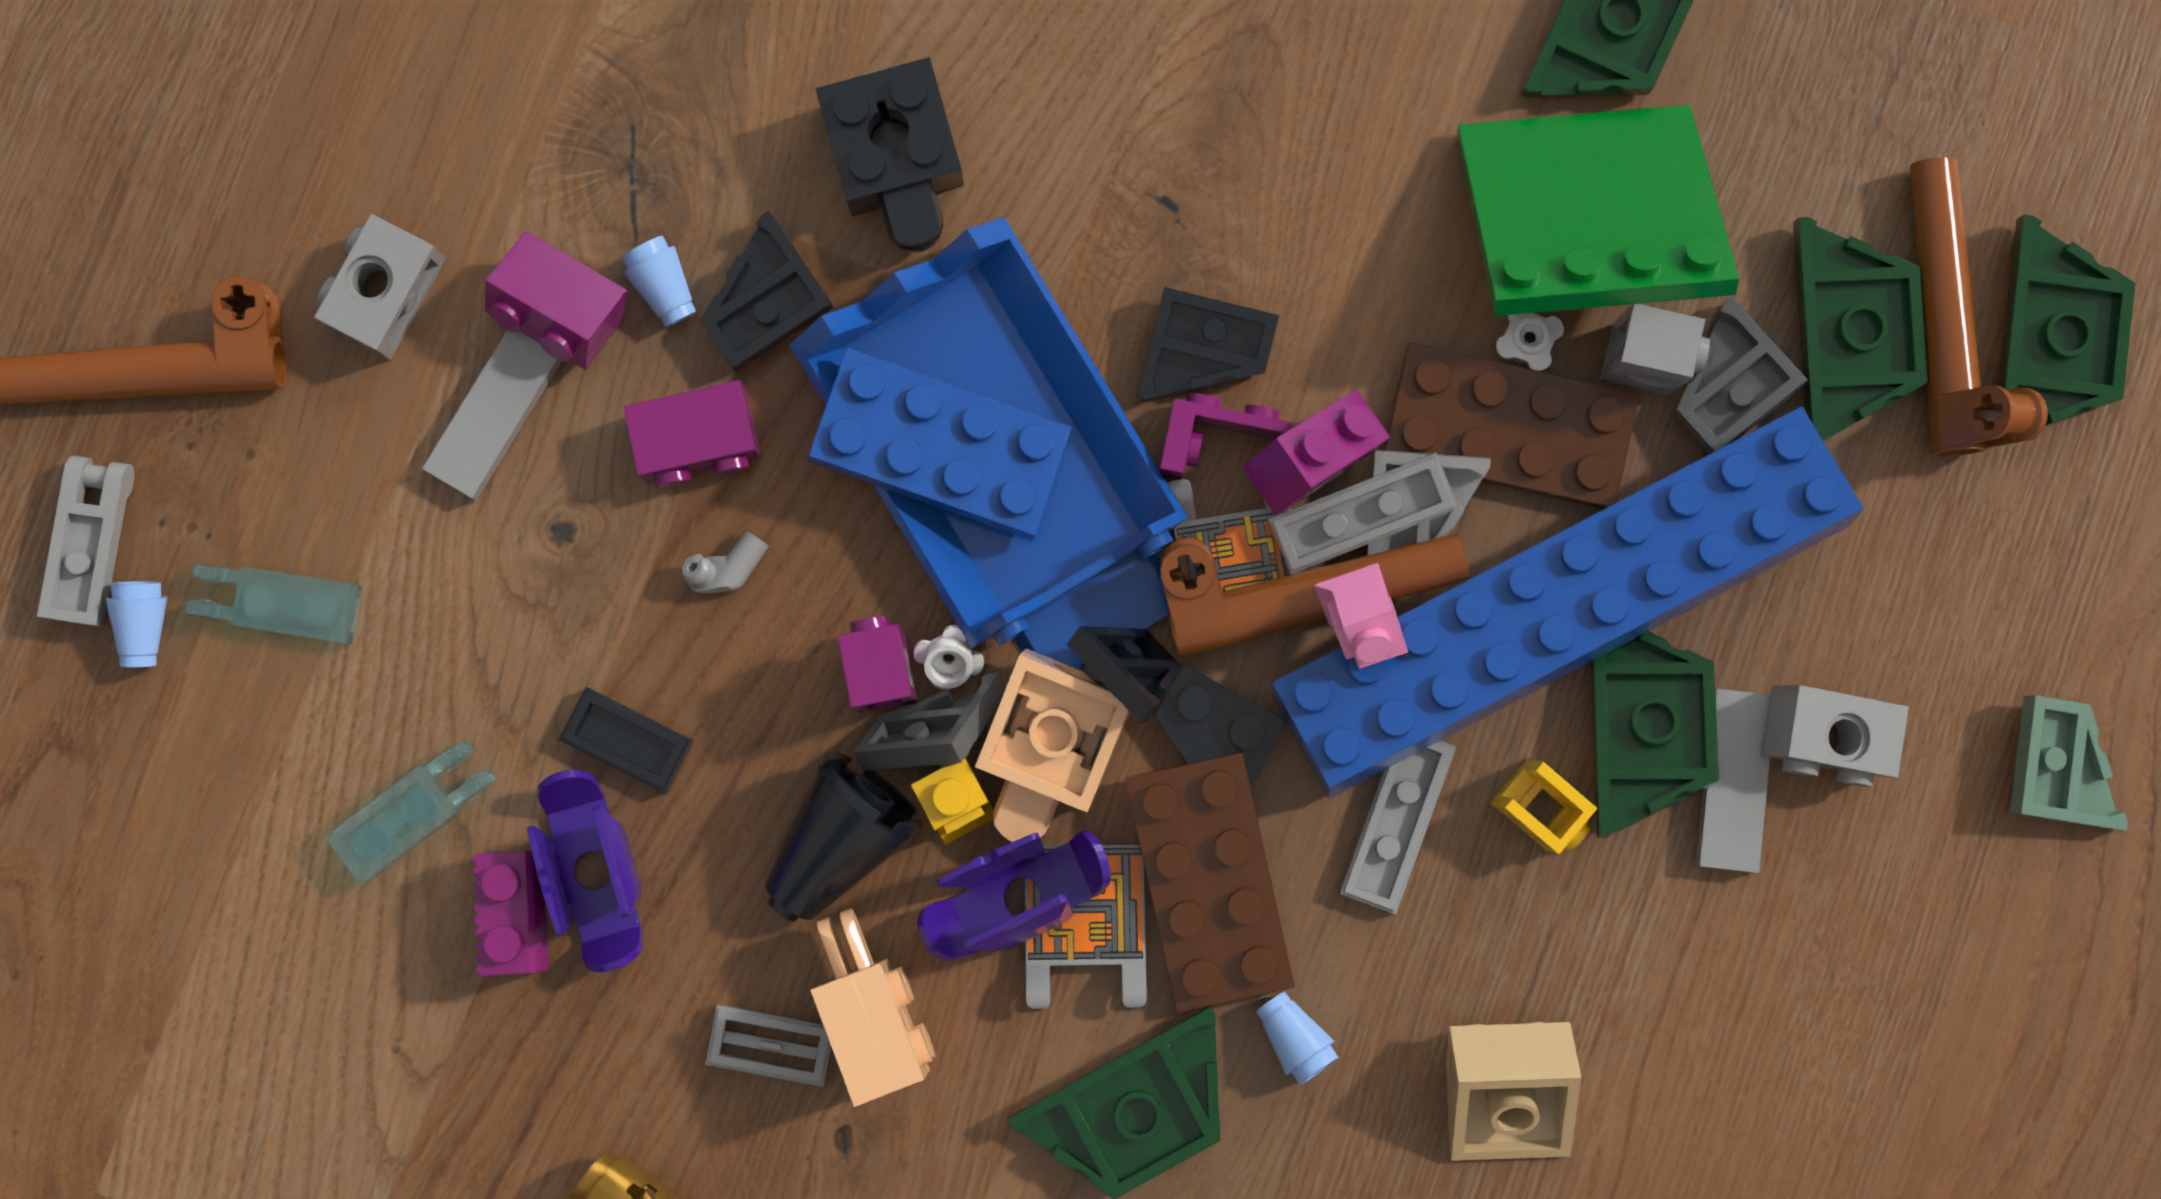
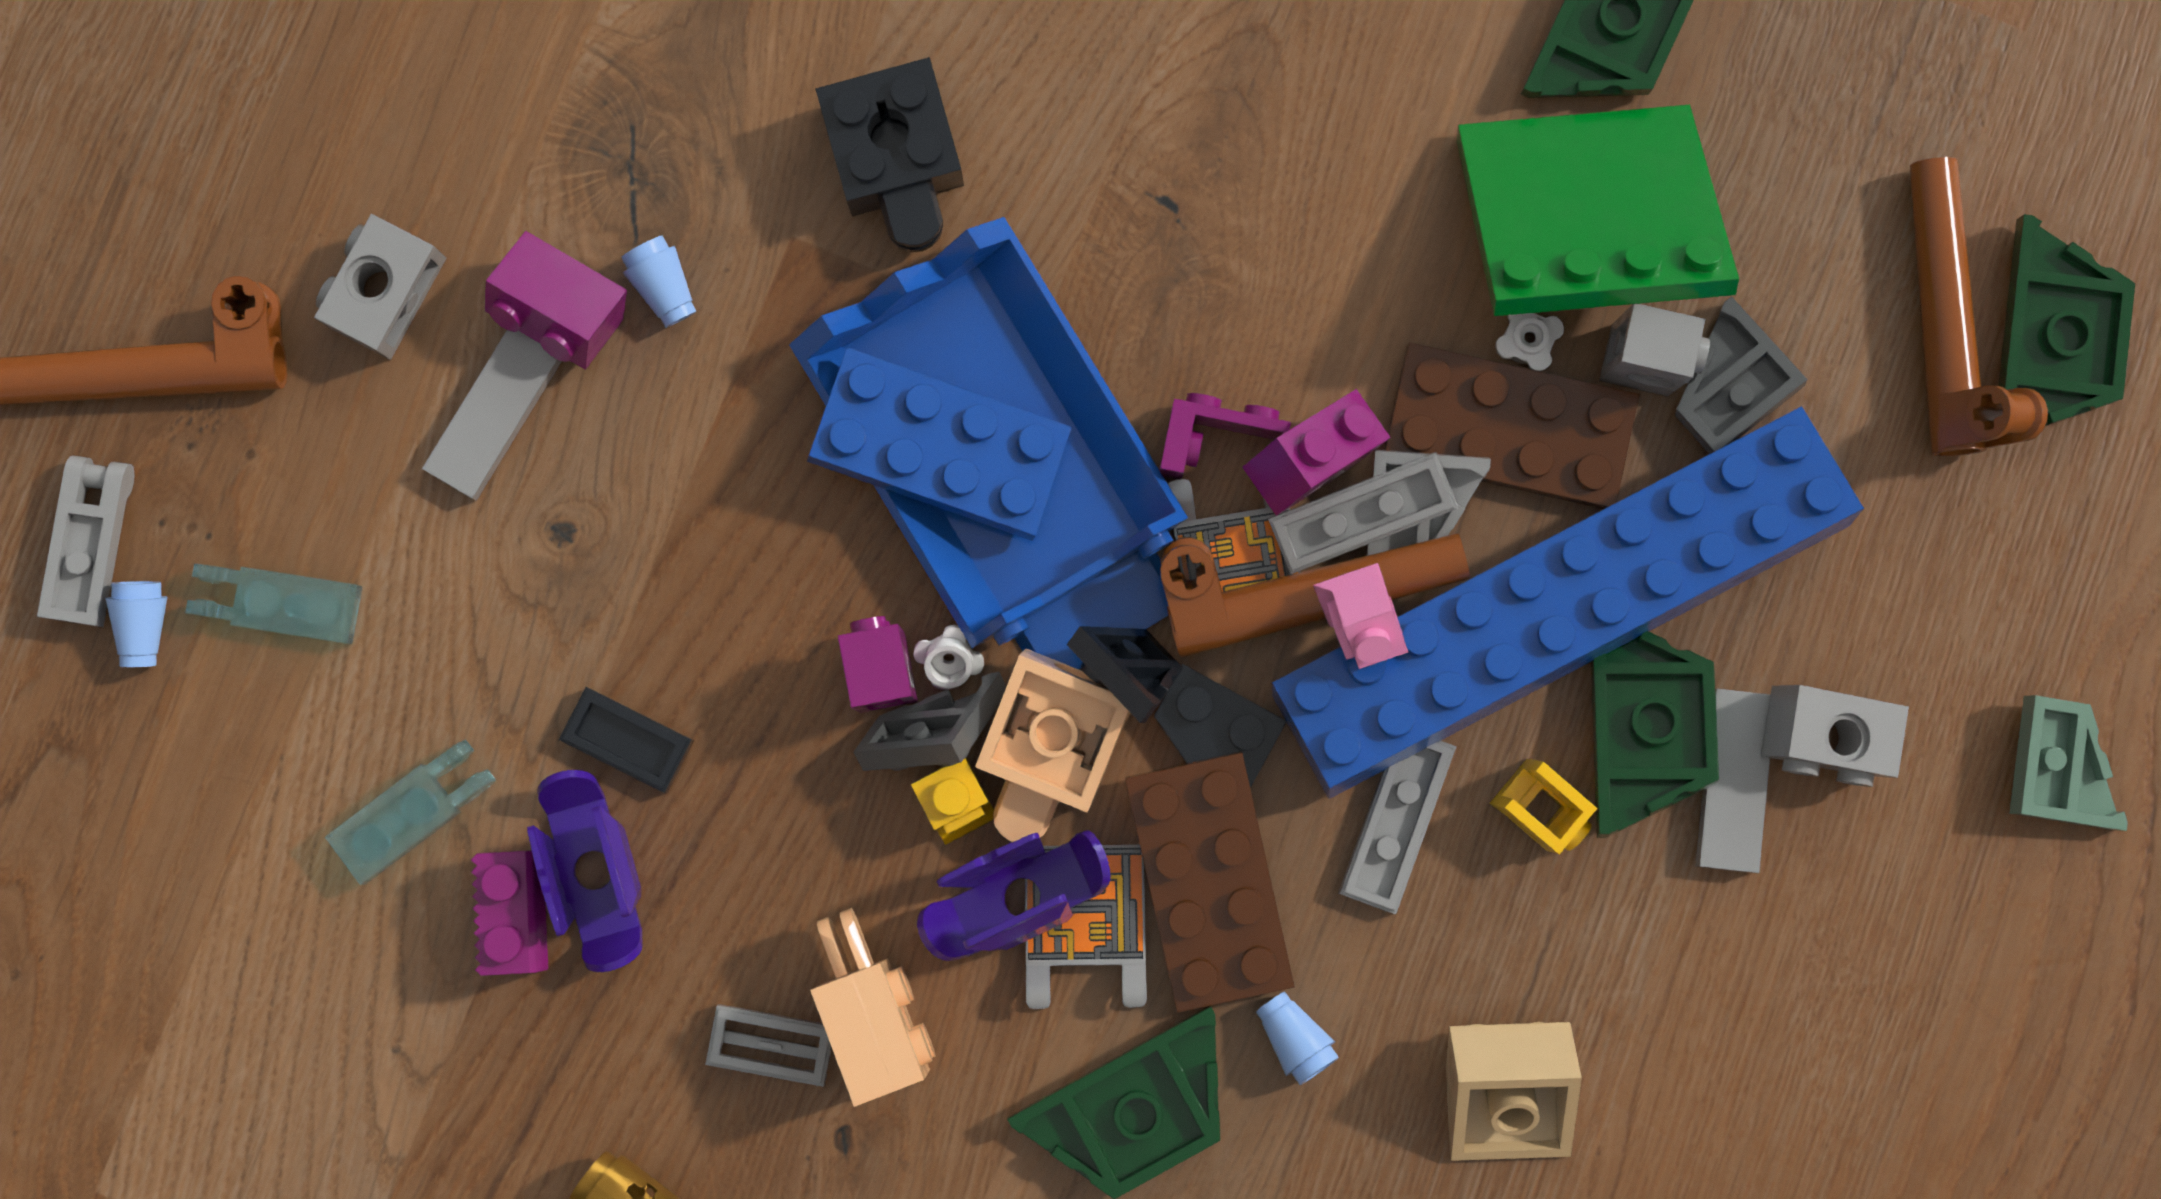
(692, 434): magenta brick -> none
(724, 572): light grey arm -> none
(764, 297): black wing -> none
(837, 838): black cone -> none
(1204, 344): black wing -> none
(1856, 327): dark green wing -> none

